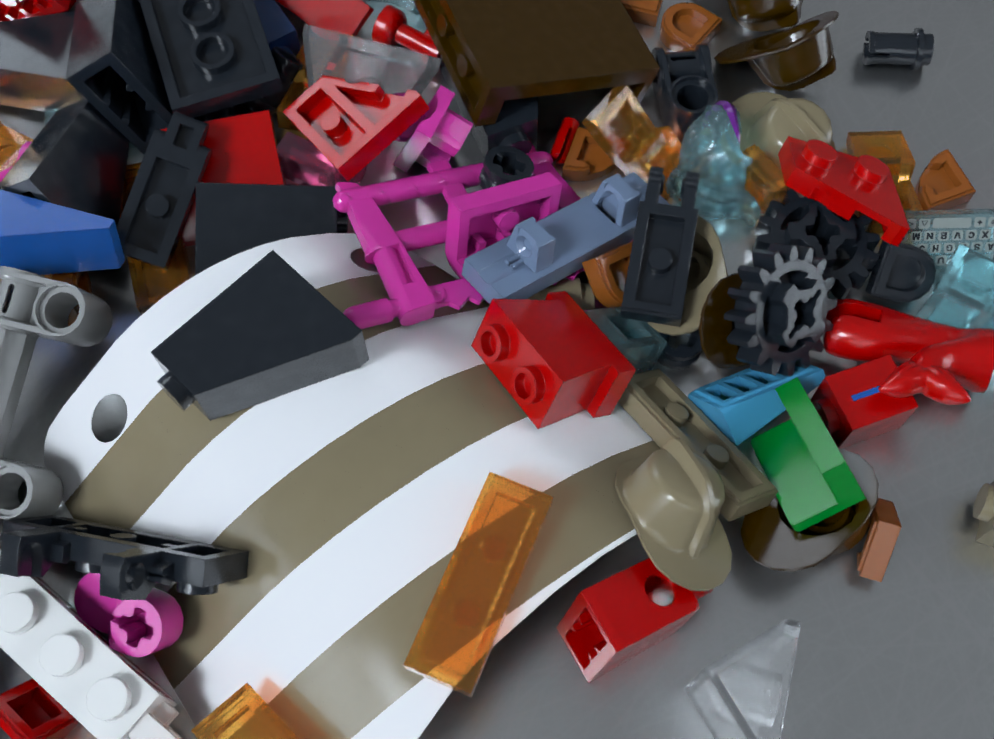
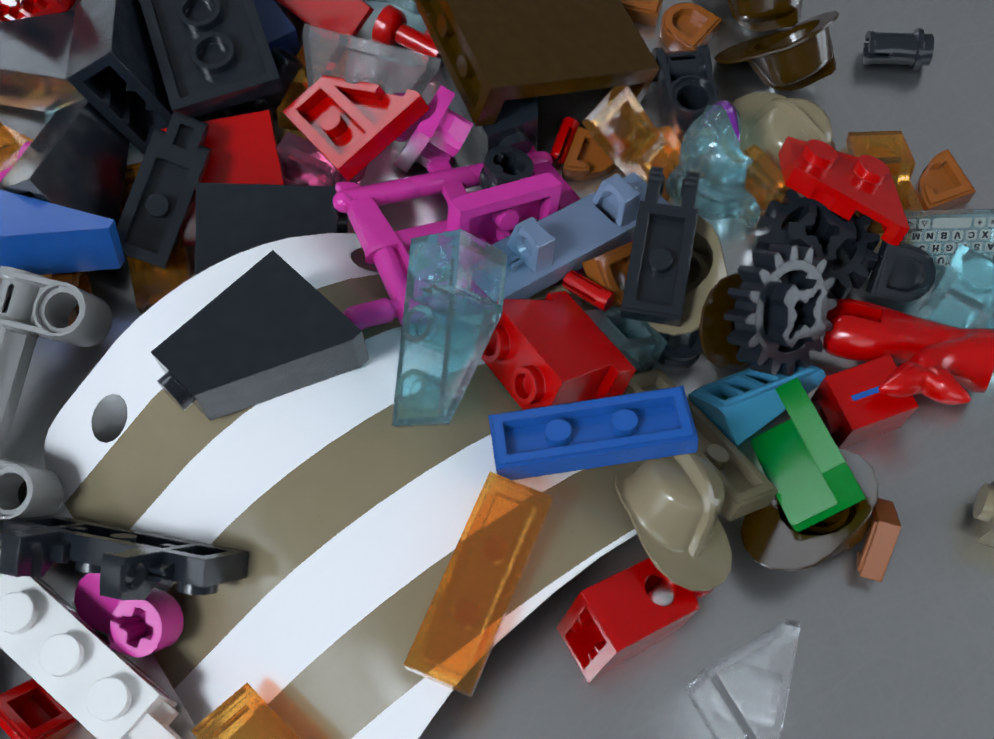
(446, 325): none -> clear light blue slope
(588, 290): none -> red piece
(593, 433): none -> blue tile

